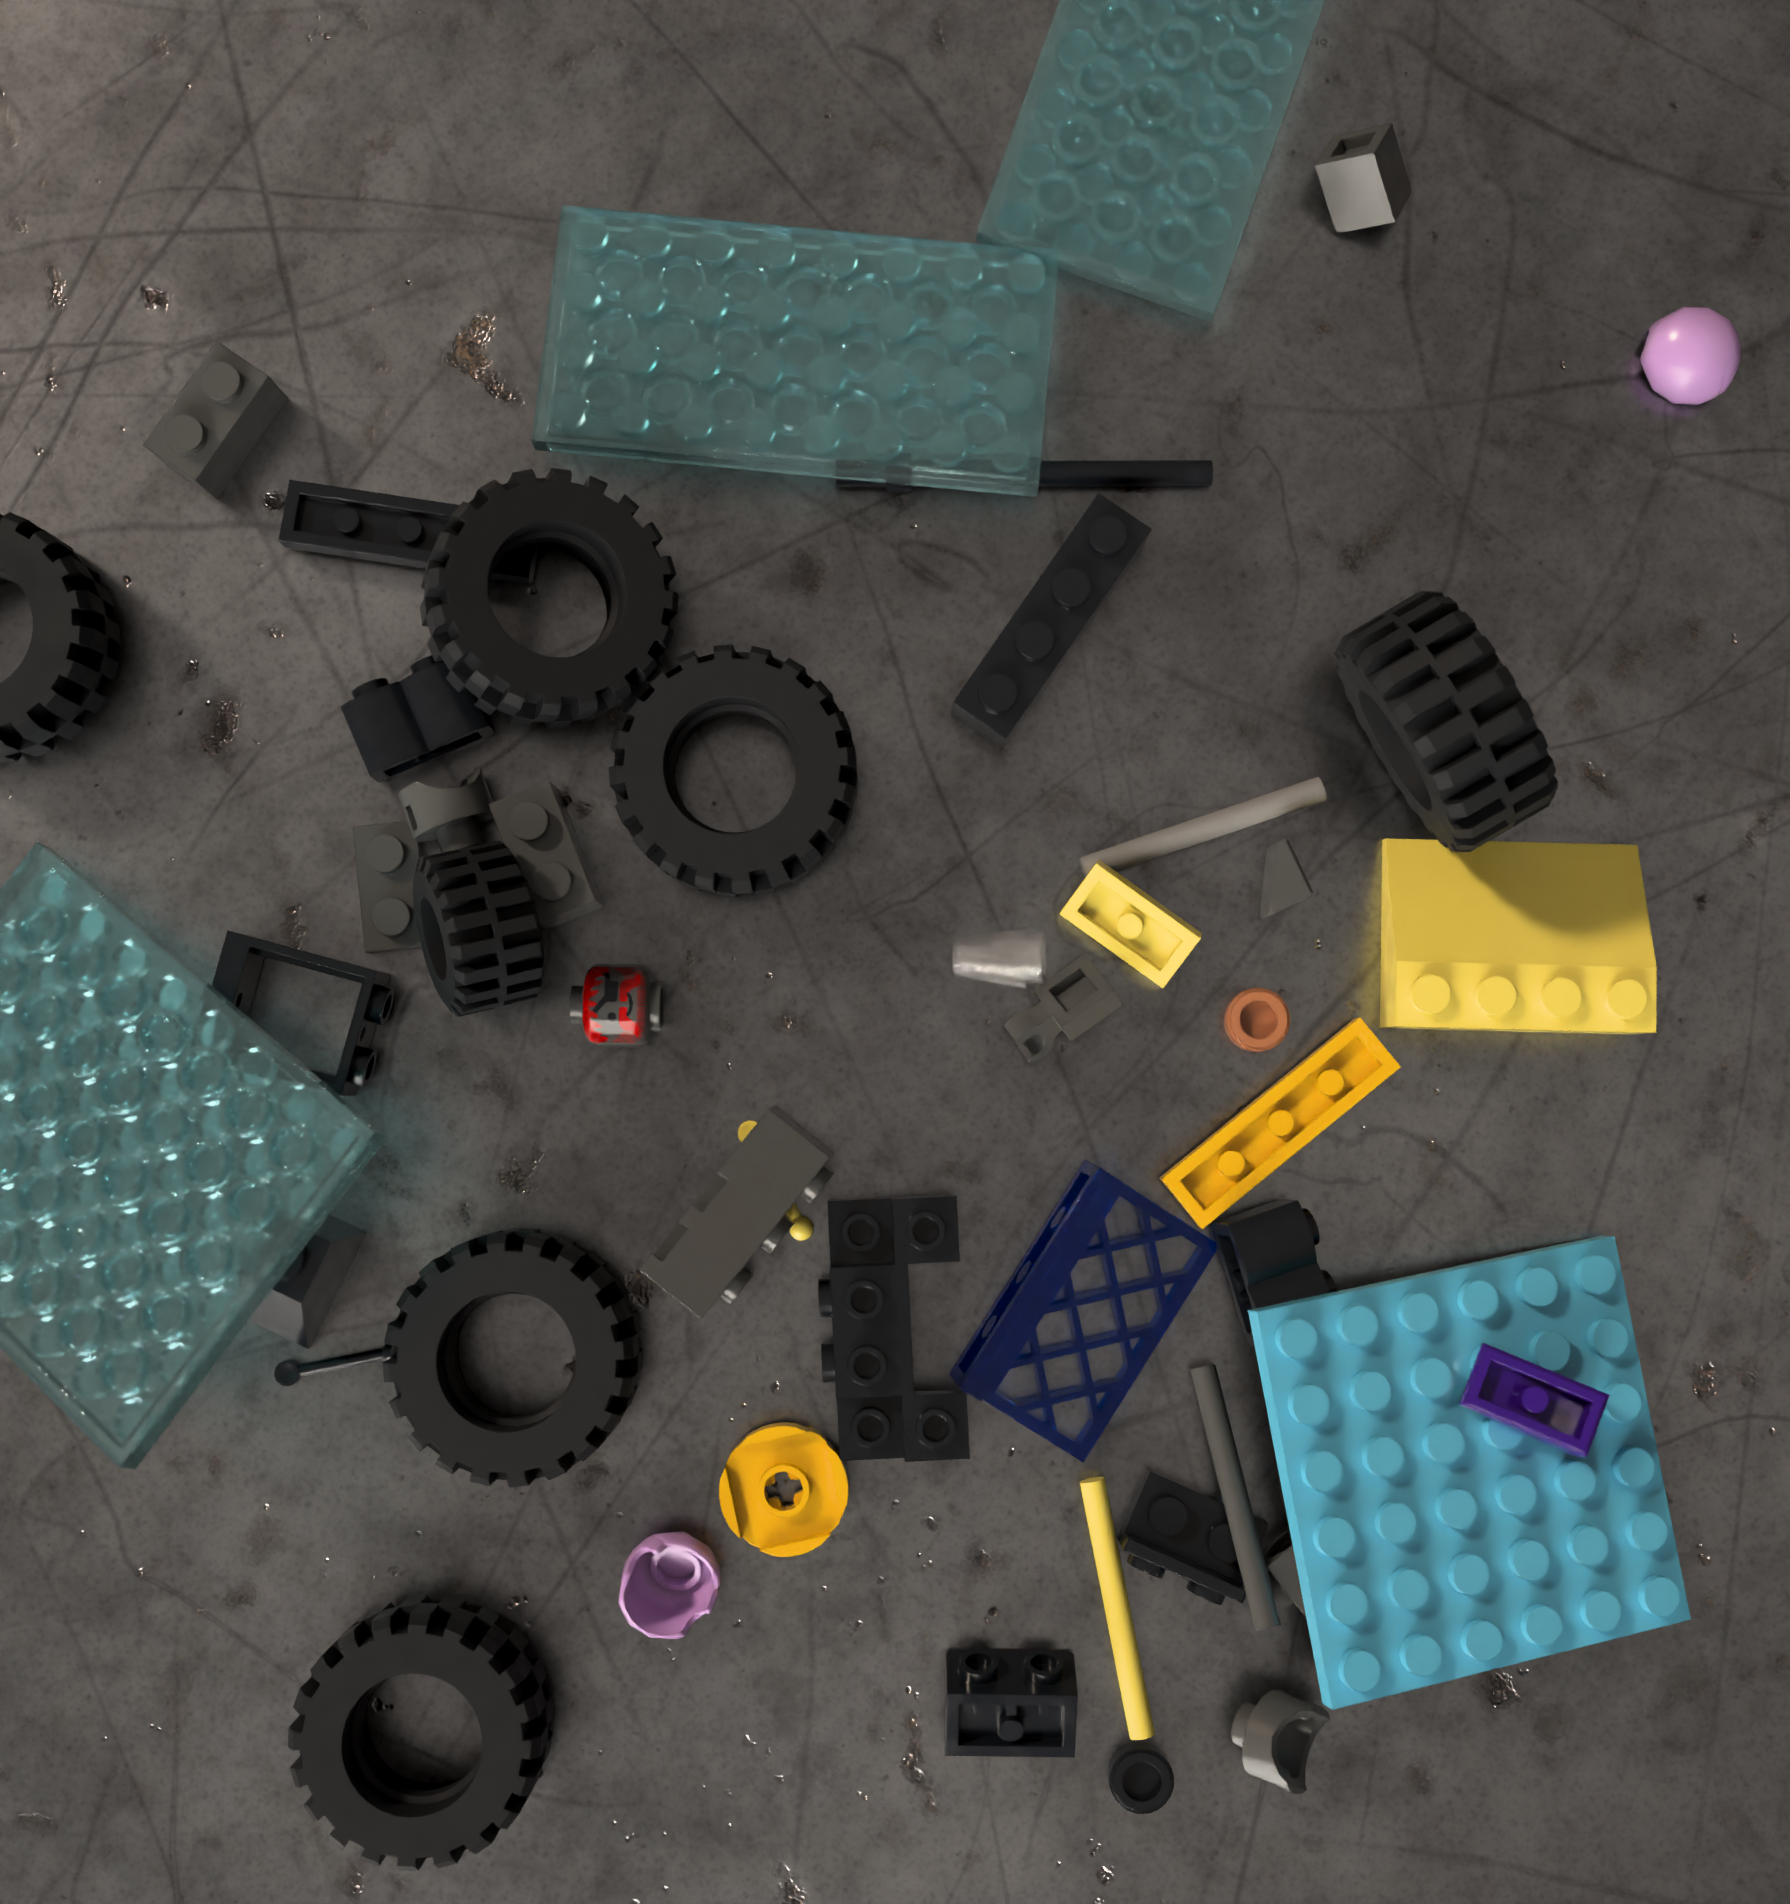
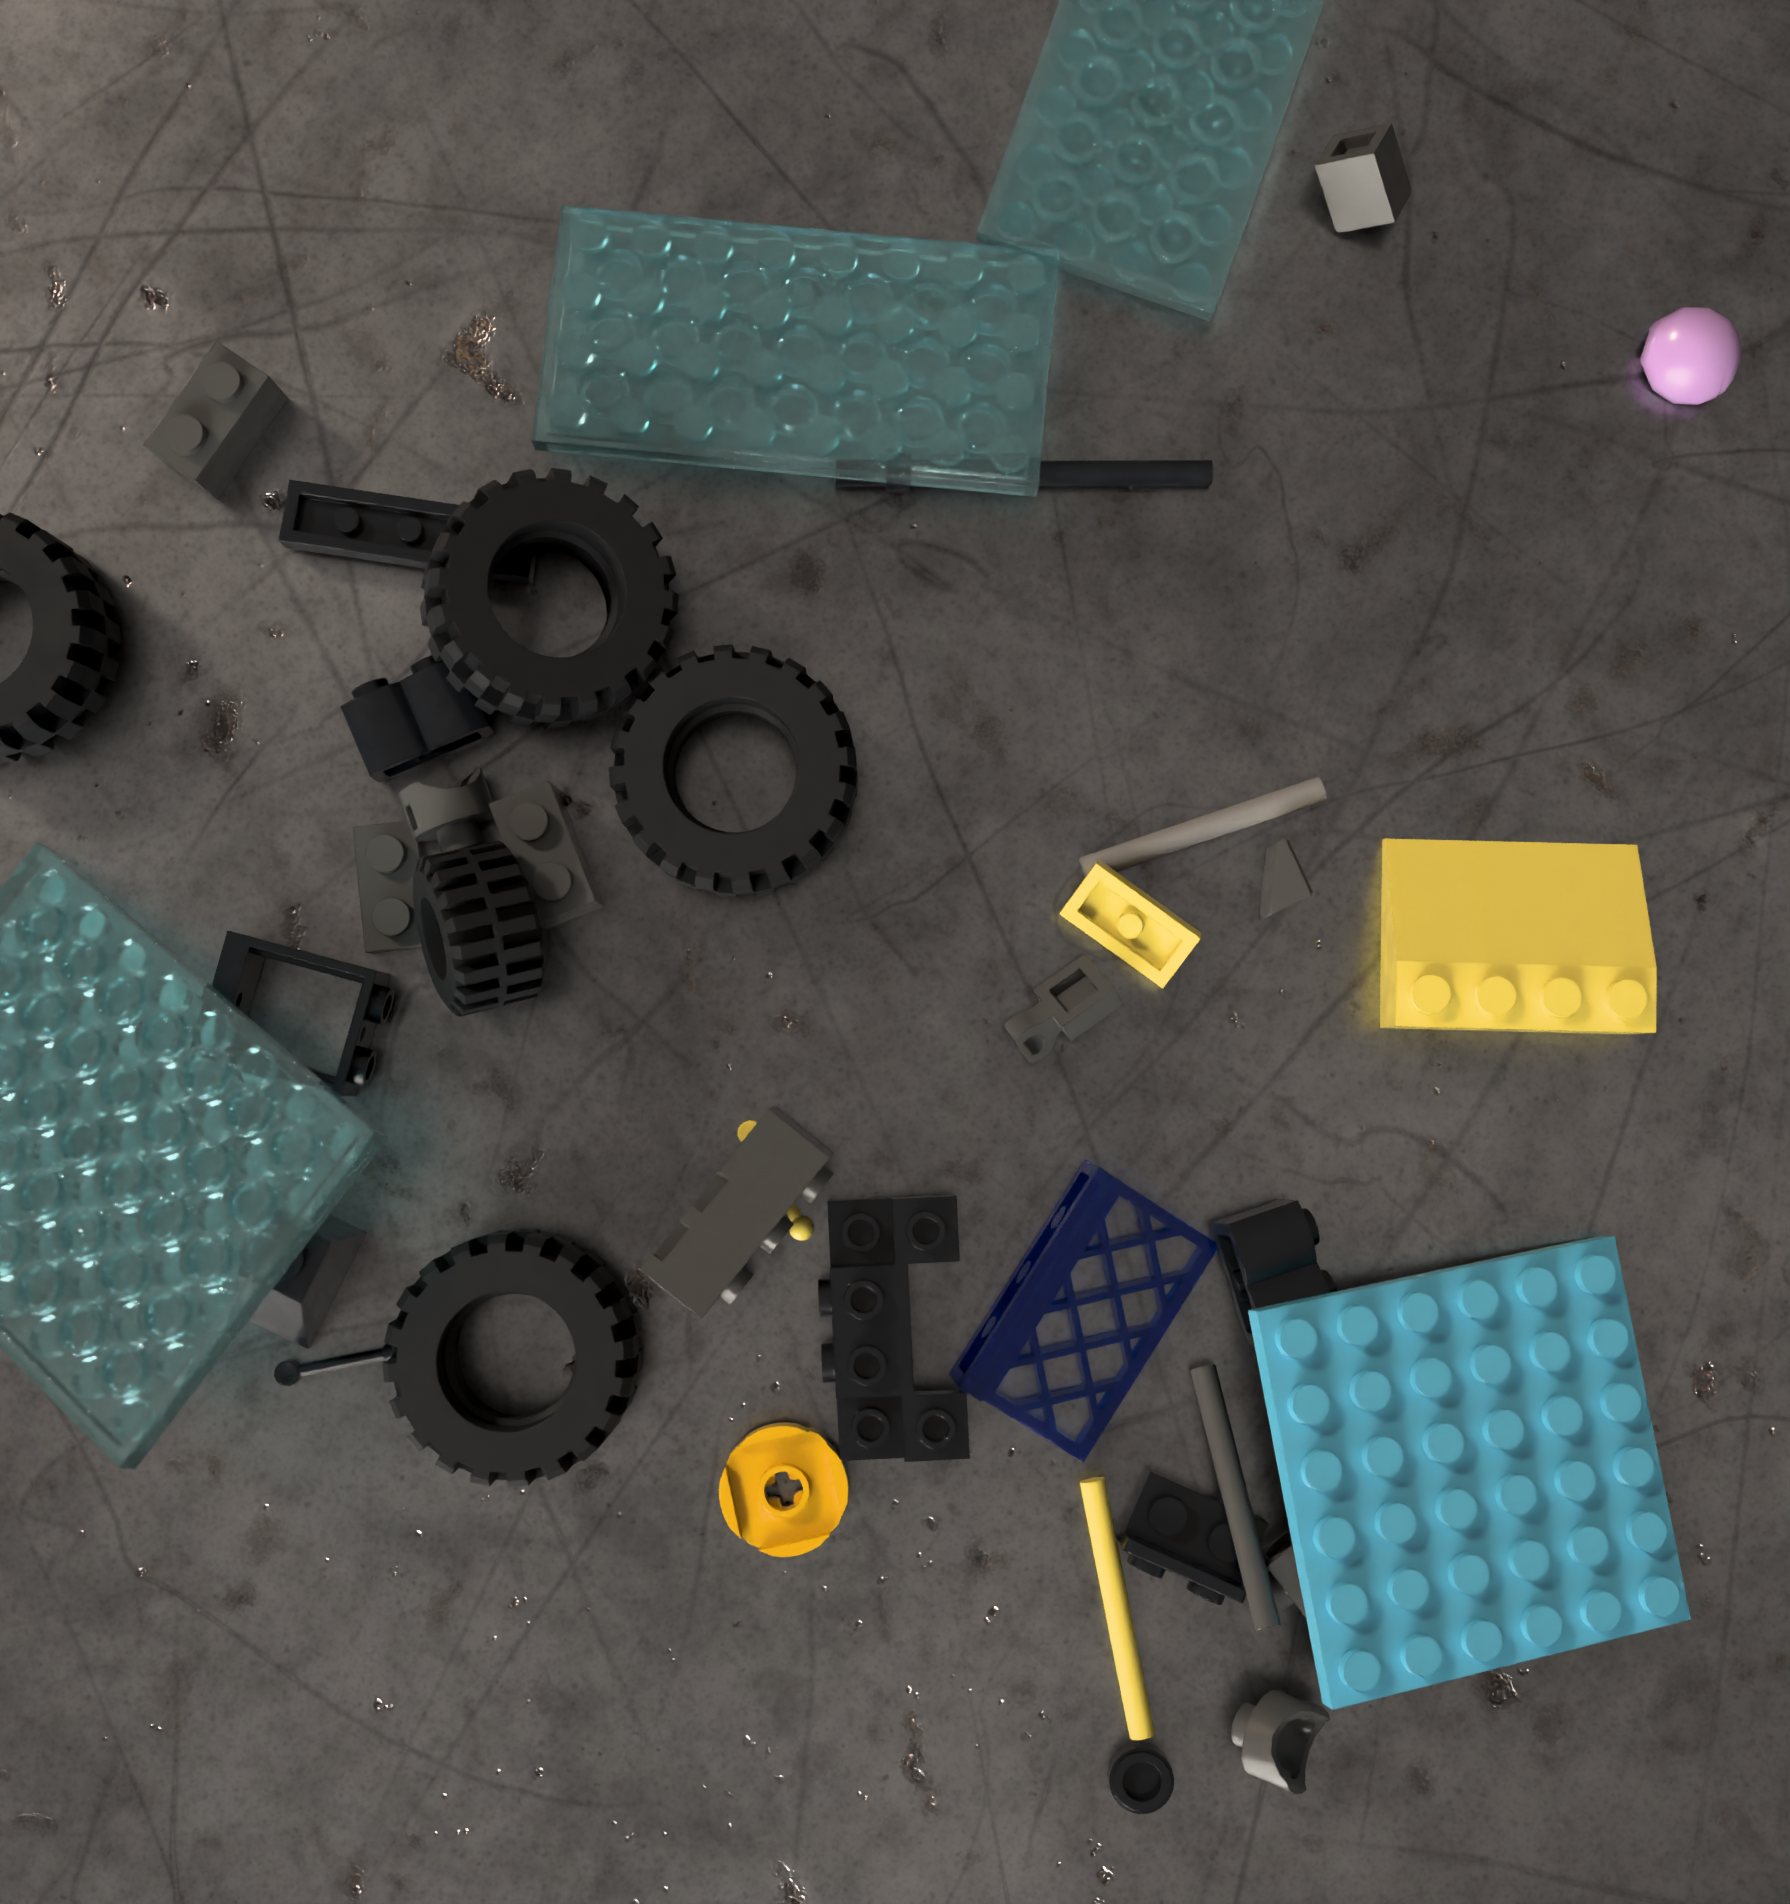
(369, 1798): black tyre -> none
(618, 1005): dark grey head -> none
(668, 1584): lavender hair -> none
(1002, 958): clear cone -> none
(1010, 1703): black bracket -> none
(1050, 621): black brick -> none
(1257, 1020): nougat tile -> none
(1279, 1122): yellow plate -> none
(1446, 720): black tyre -> none
(1534, 1400): dark purple slope -> none

